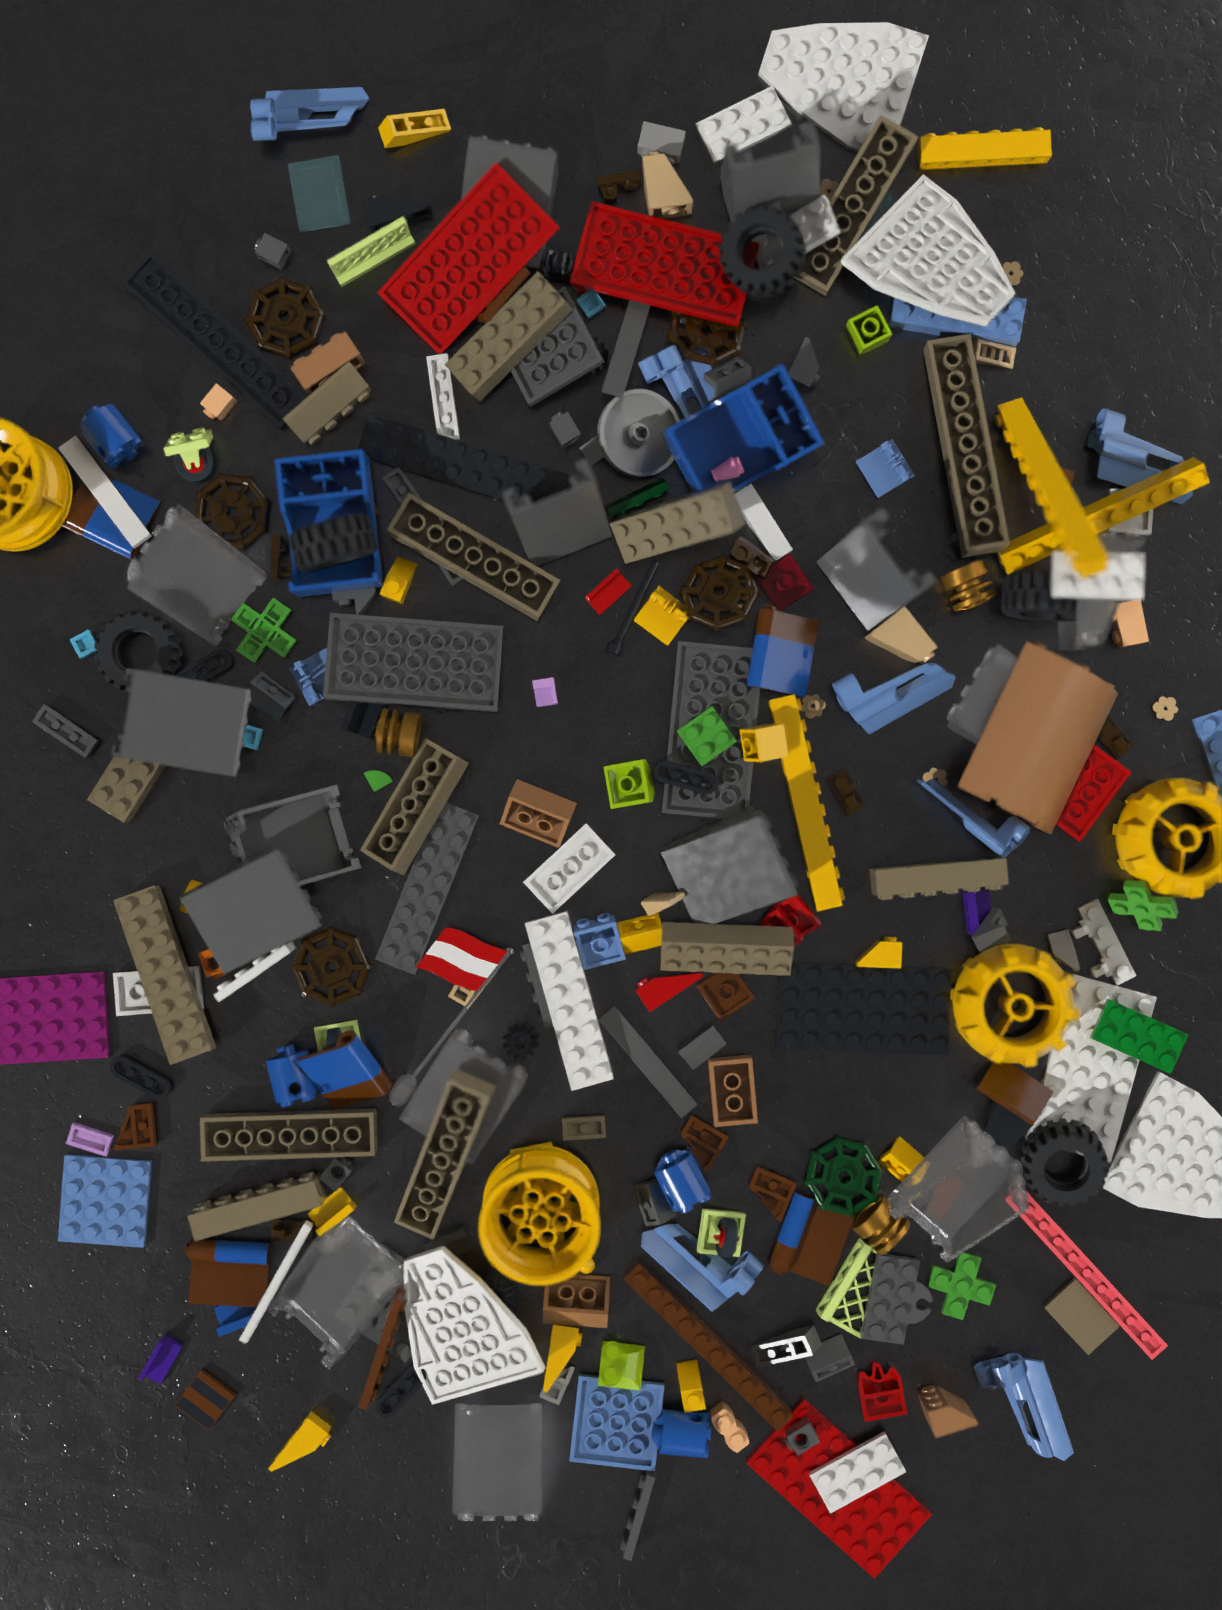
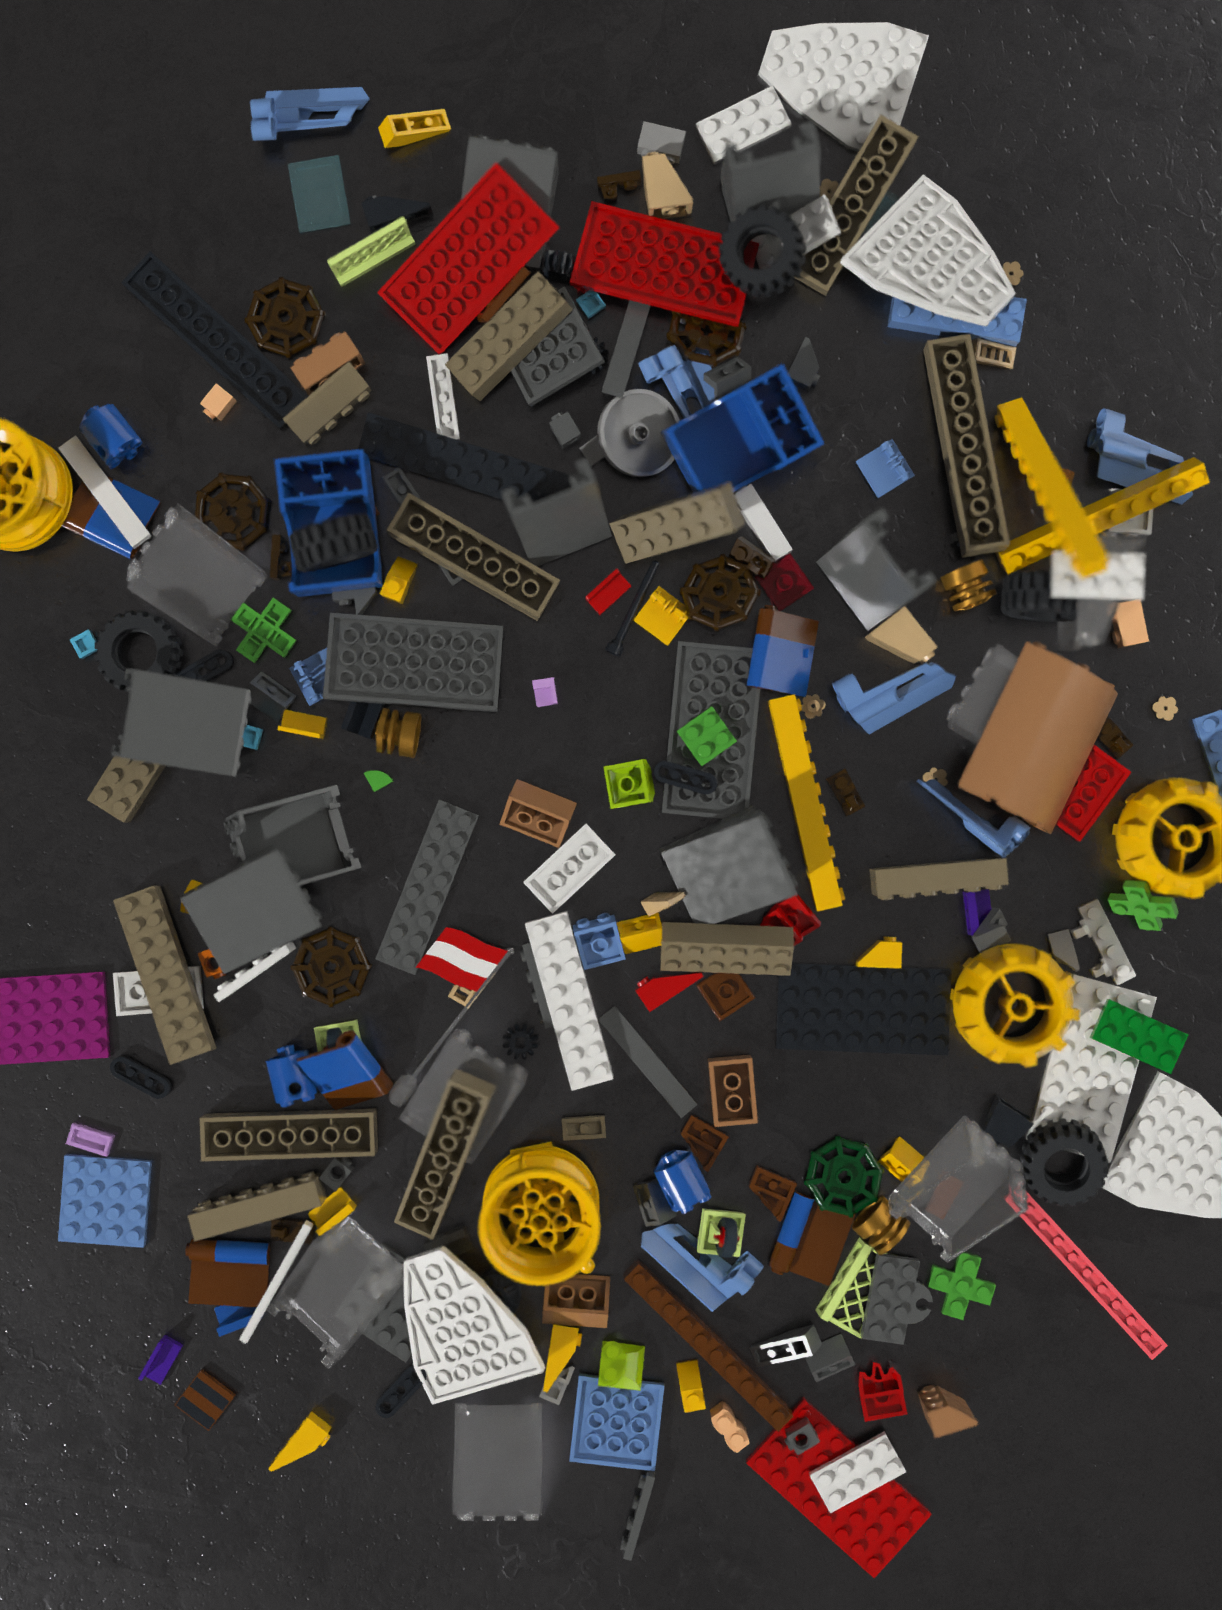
(65, 731): dark grey plate -> none
(138, 1128): reddish brown wing -> none
(192, 453): yellowish green plate -> none
(272, 250): dark grey brick -> none
(303, 724): none -> yellow panel
(386, 1341): reddish brown plate -> none
(414, 806): dark tan brick -> none
(637, 498): dark green plate -> none
(682, 1433): blue cylinder -> none
(702, 1046): dark grey panel -> none
(728, 469): bright pink cone -> none
(763, 742): yellow head -> none
(868, 330): lime head -> none
(984, 149): yellow brick -> none
(1015, 1091): reddish brown tile -> none
(1028, 1381): medium blue panel -> none
(1081, 1316): dark tan tile -> none

